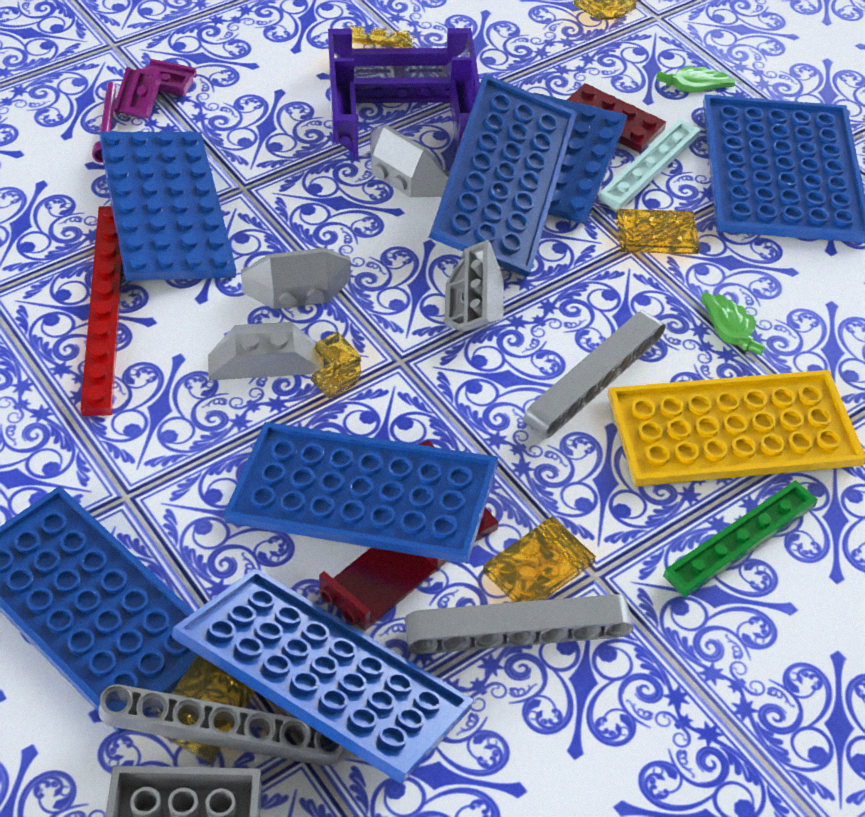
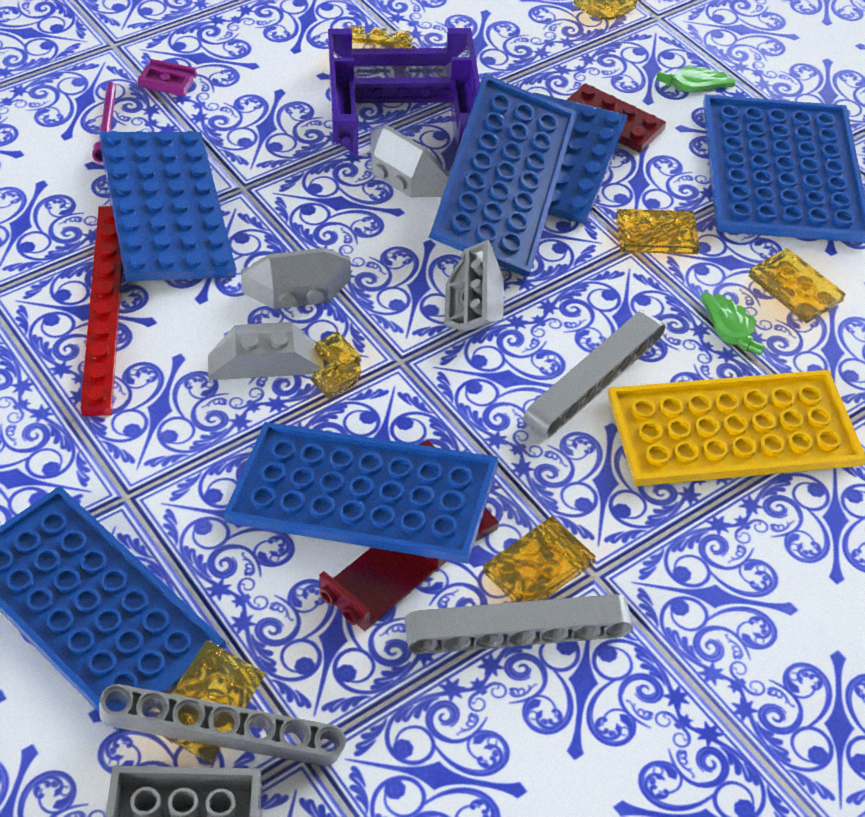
(137, 92): magenta plate -> none
(325, 673): plate -> none
(648, 165): light aqua plate -> none
(739, 538): green plate -> none
(796, 285): none -> clear yellow plate

